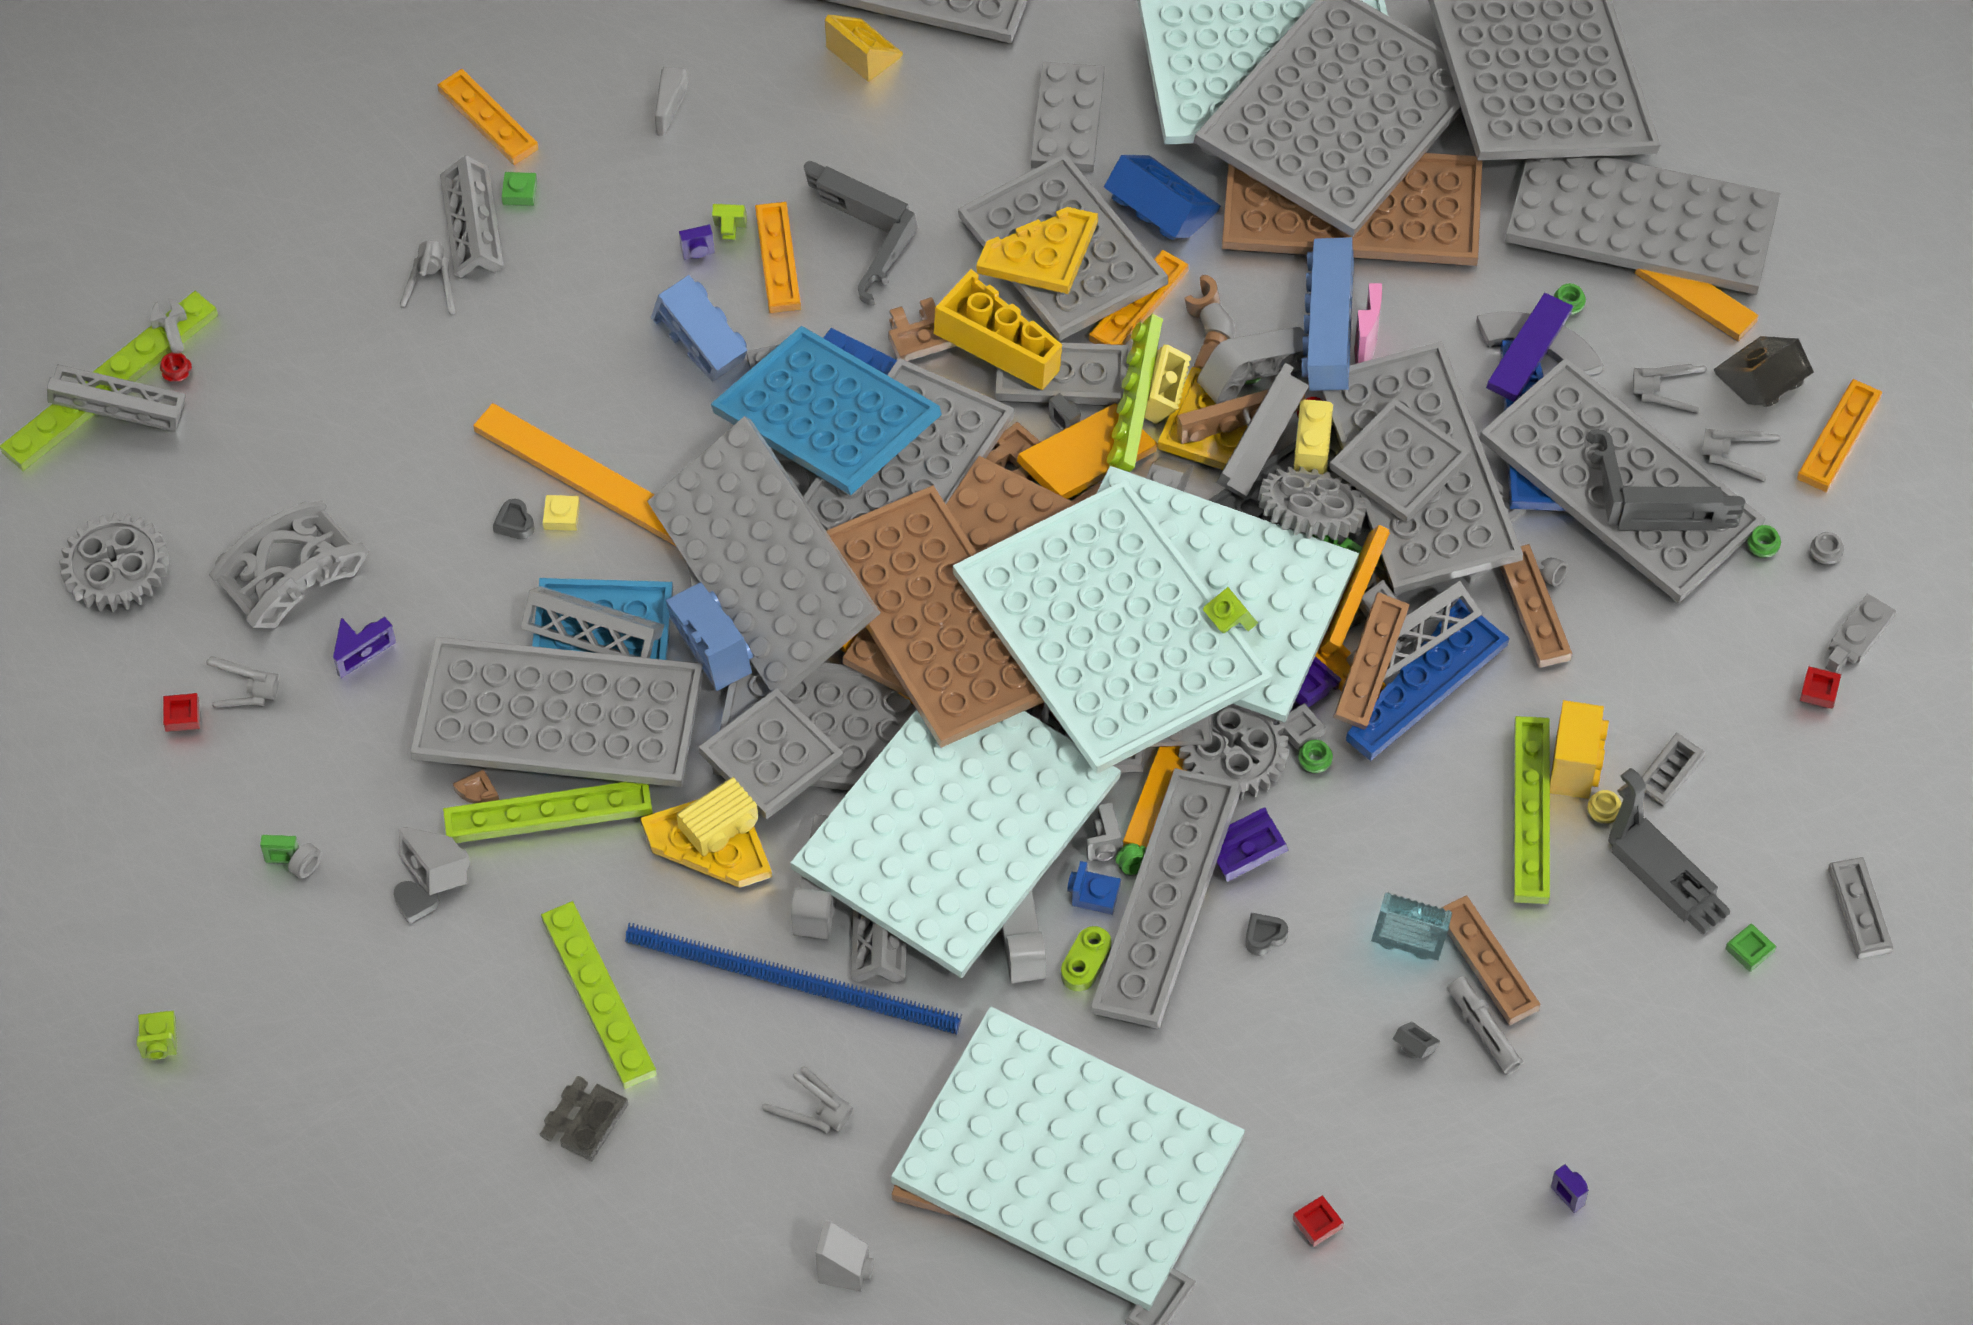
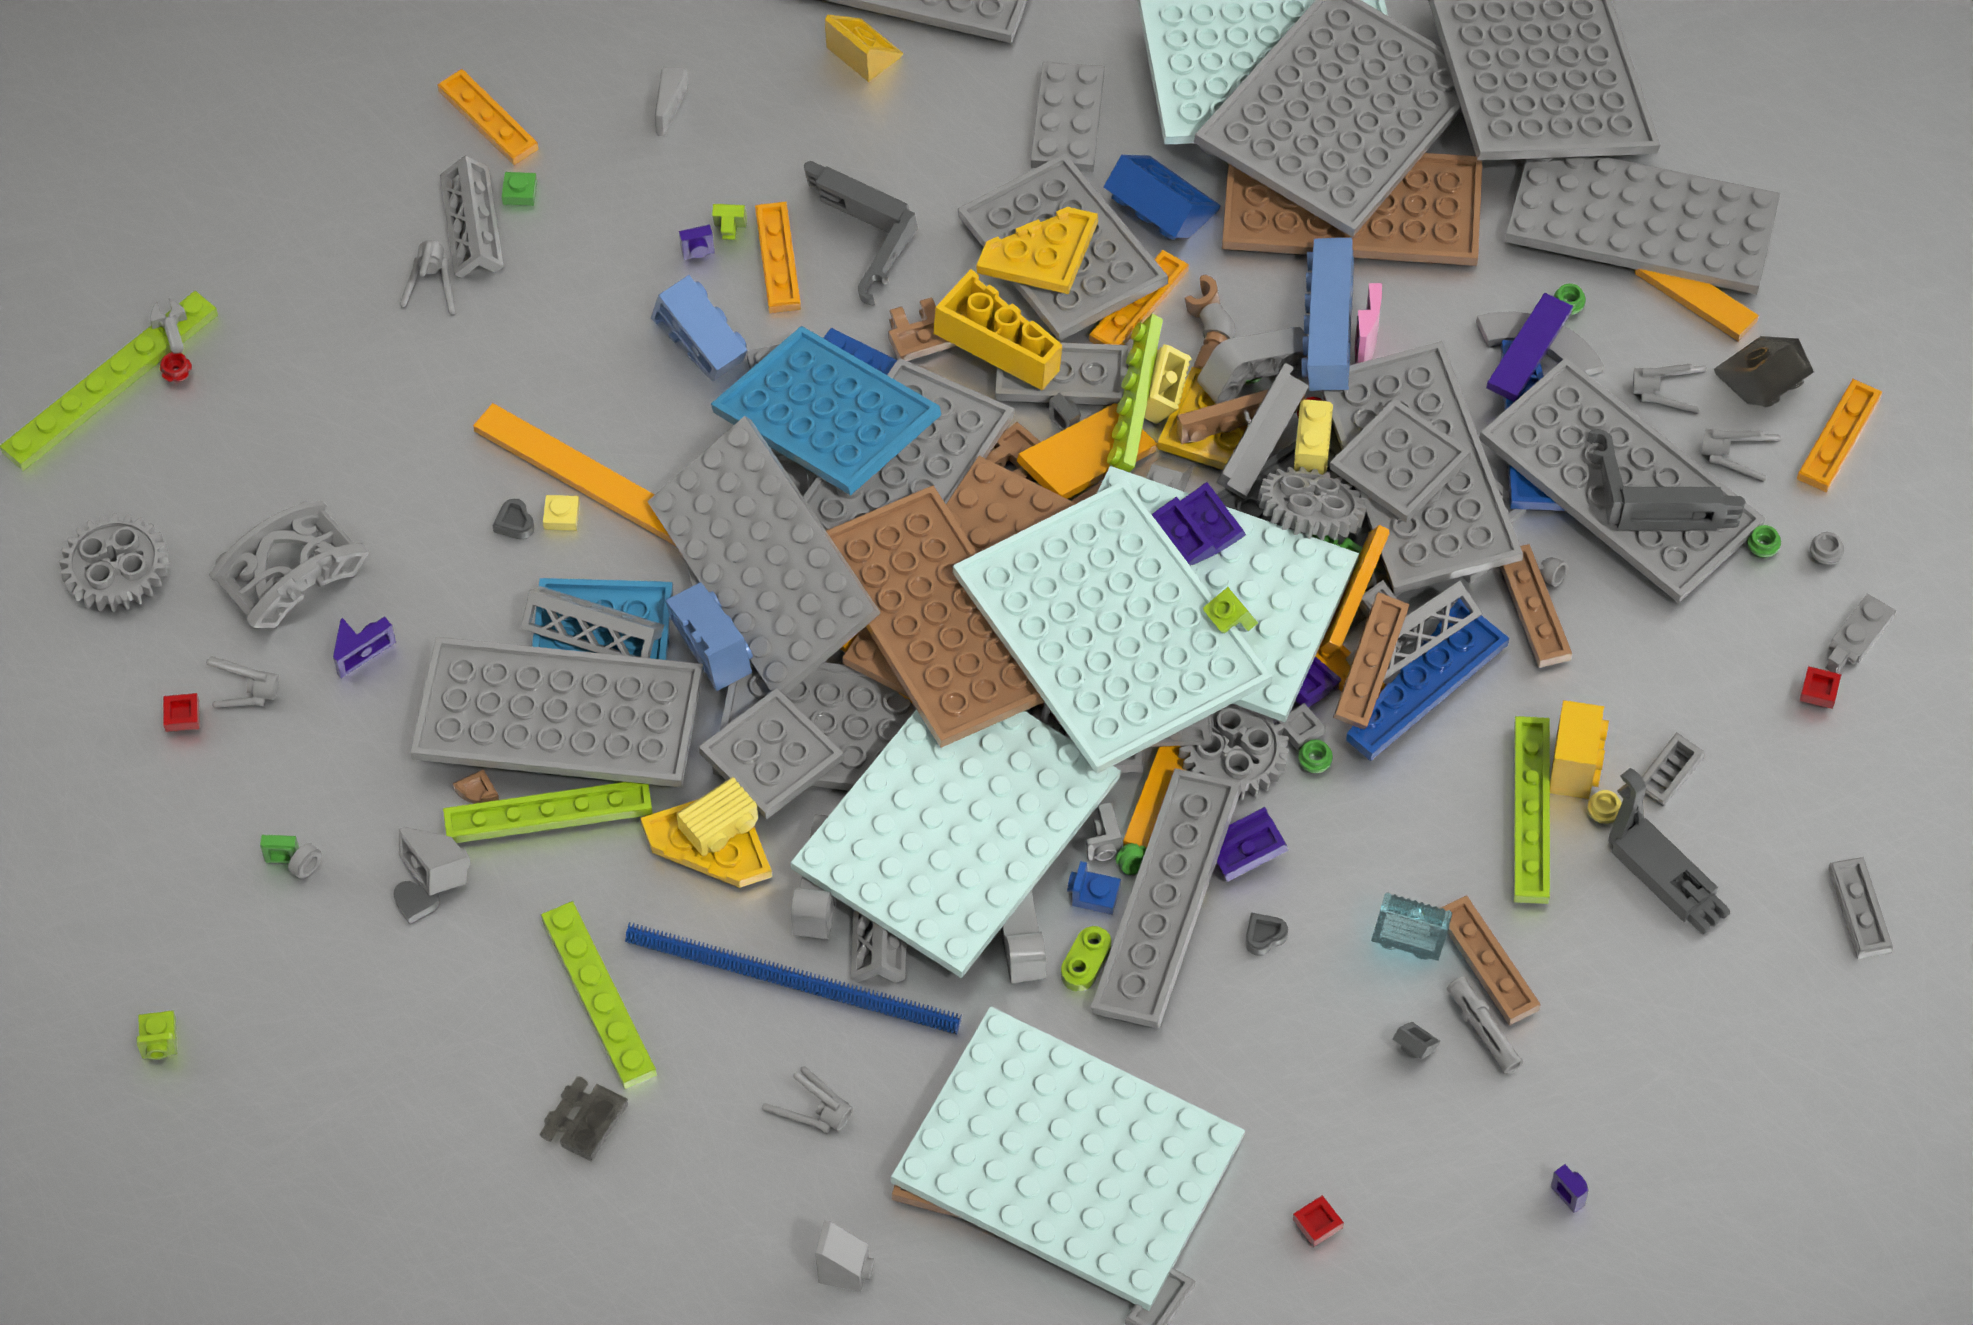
(114, 402): light grey fence -> none
(1199, 524): none -> dark purple slope
(1750, 947): bright green tile -> none

